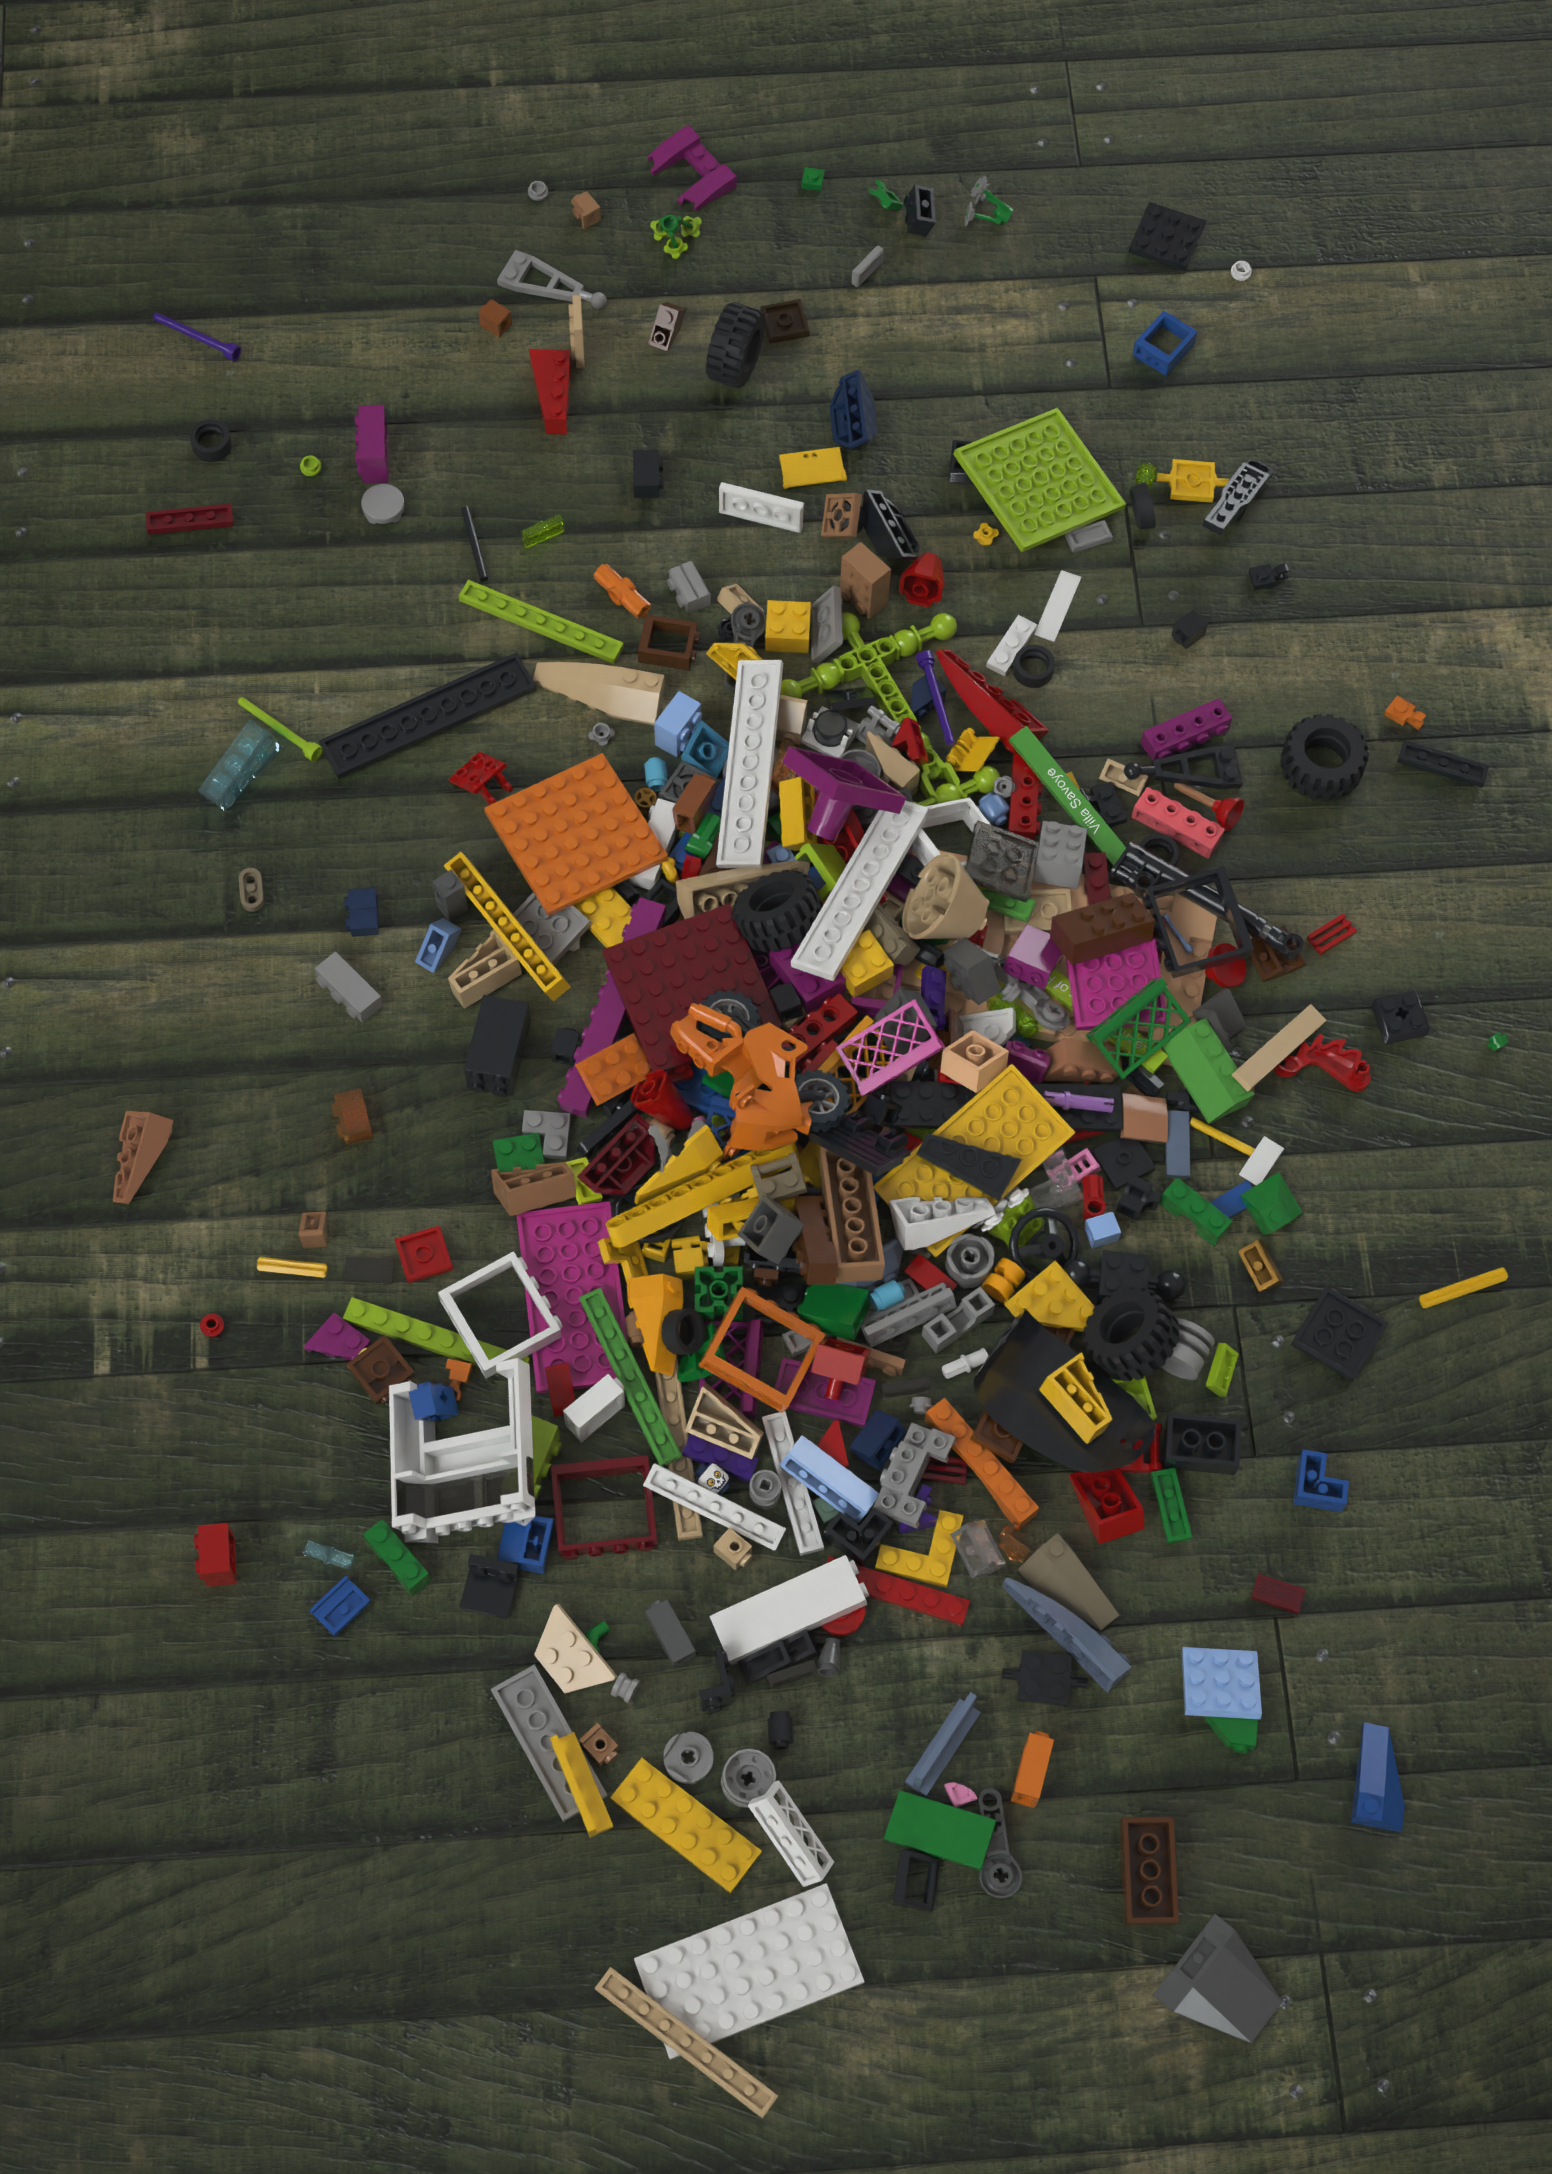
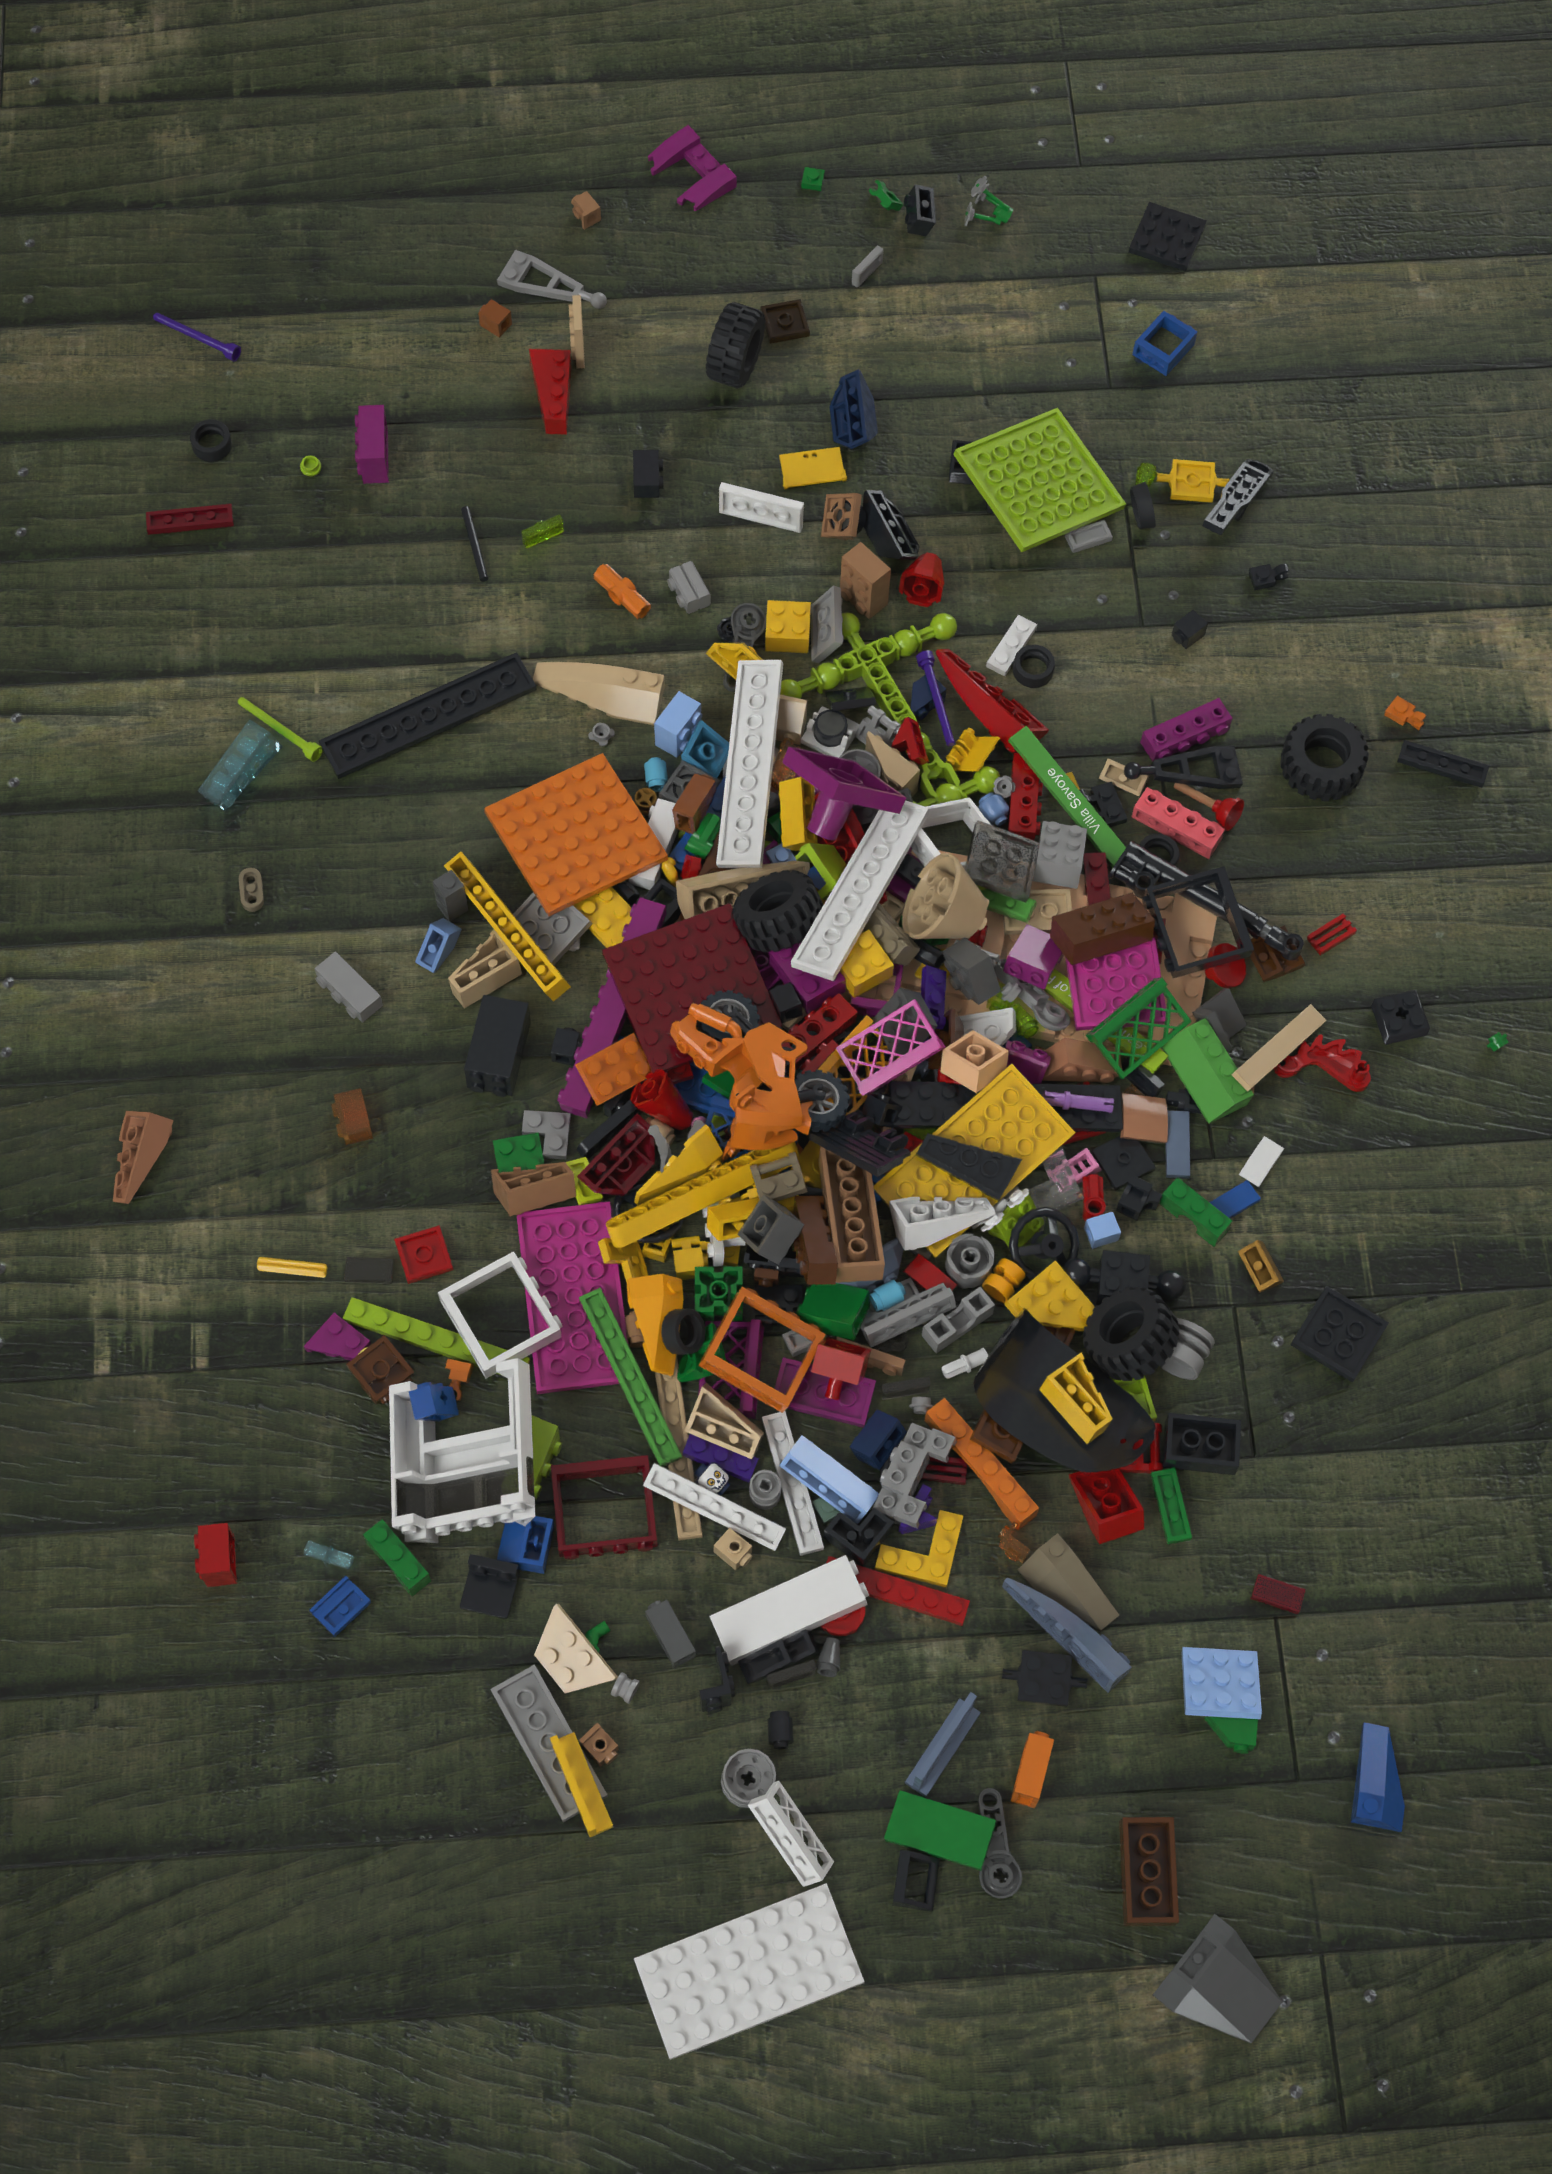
(216, 1330): red plate -> none
(313, 1230): medium nougat slope -> none
(362, 912): dark blue brick -> none
(382, 504): light grey tile -> none
(478, 772): red plate -> none
(537, 190): light grey plate -> none
(541, 621): lime plate -> none
(560, 1387): red slope -> none
(595, 1407): white window -> none
(666, 325): slope -> none
(666, 658): reddish brown window -> none
(670, 226): lime plant -> none
(674, 1762): light grey plate -> none
(686, 1825): yellow plate -> none
(686, 2042): tan tile -> none
(732, 596): tan slope -> none
(833, 1444): red slope -> none
(959, 1794): bright pink tile -> none
(978, 1549): clear brick -> none
(985, 539): yellow plate -> none
(1057, 605): white sticker -> none
(1187, 947): light blue hinge -> none
(1221, 1136): yellow bar -> none
(1222, 1369): lime plate -> none
(1241, 270): white plate -> none
(1271, 1204): green slope -> none
(1315, 1489): blue brick -> none
(1463, 1287): yellow axle -> none

